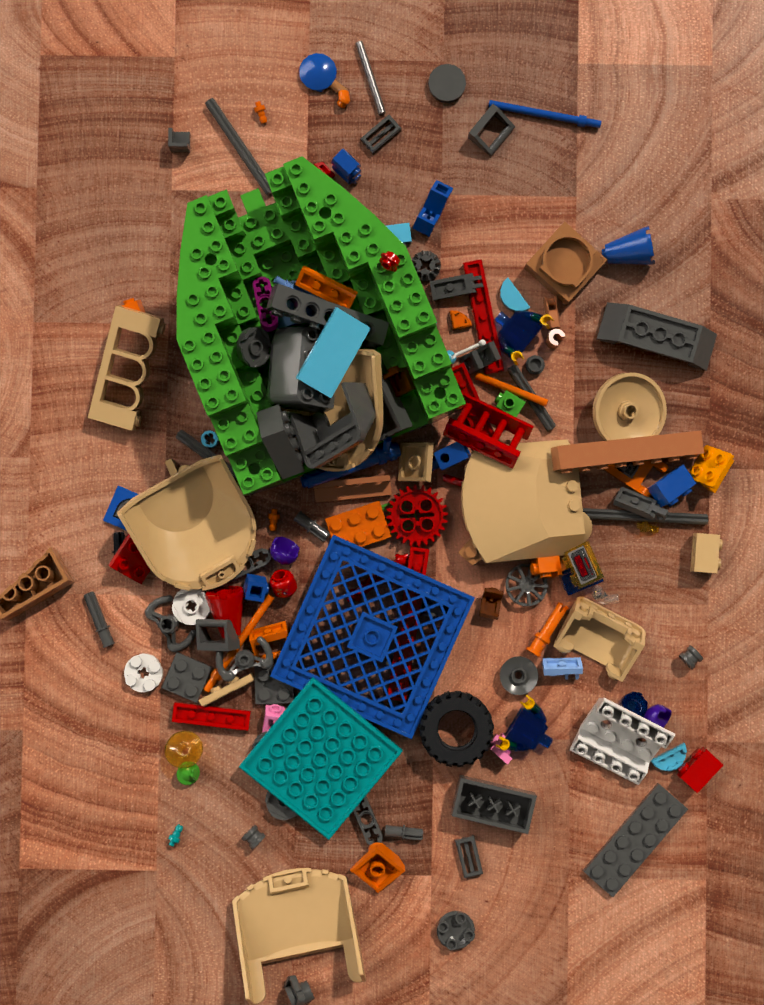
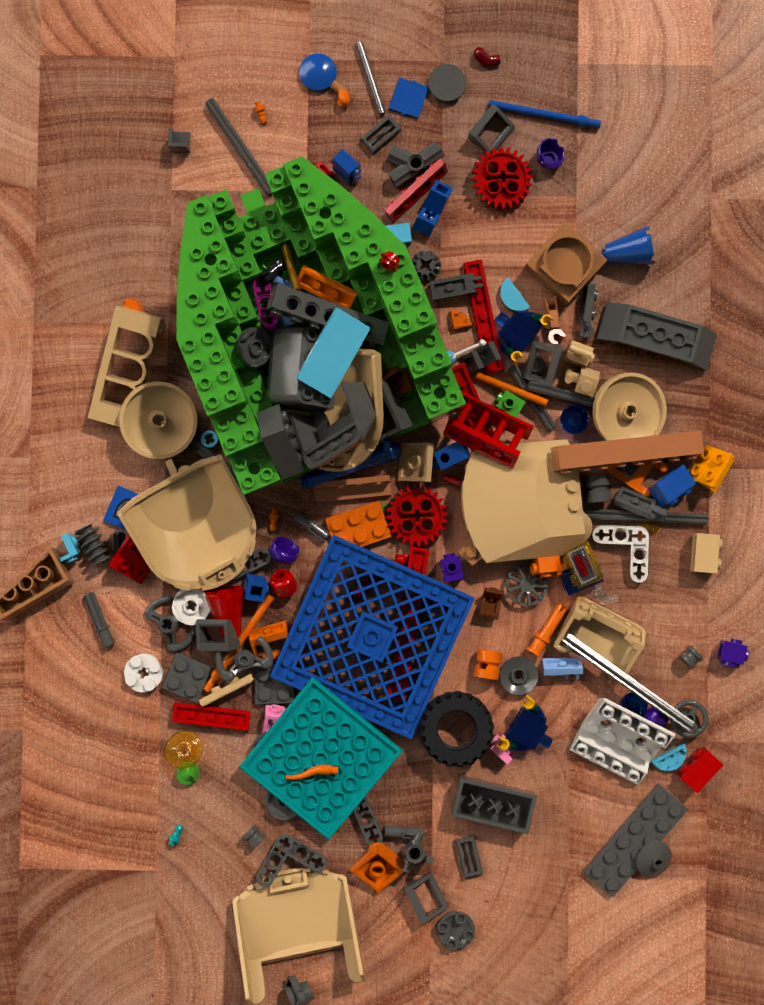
(71, 543): none -> medium azure bracket
(93, 545): none -> dark grey piece
(158, 420): none -> tan dish
(274, 270): none -> black axle
(290, 266): none -> pearl gold bar
(290, 851): none -> dark grey beam
(319, 769): none -> orange animal
(404, 160): none -> dark grey piece
(408, 98): none -> blue piece
(416, 190): none -> red plate
(416, 903): none -> dark grey tile
(419, 853): none -> dark grey pin
(451, 568): none -> dark purple brick
(484, 59): none -> dark red arm
(488, 664): none -> orange wheel
(500, 161): none -> red gear
(550, 154): none -> dark purple hair
(557, 351): none -> dark grey tile
(560, 394): none -> dark grey axle
(574, 419): none -> clear blue hair
(579, 354): none -> tan brick
(585, 381): none -> tan brick
(587, 312): none -> dark grey hinge
(597, 488): none -> dark grey wheel
(628, 682): none -> axle
(635, 545): none -> white beam
(648, 856): none -> dark grey dish
(695, 706): none -> dark grey piece
(732, 653): none -> dark purple brick

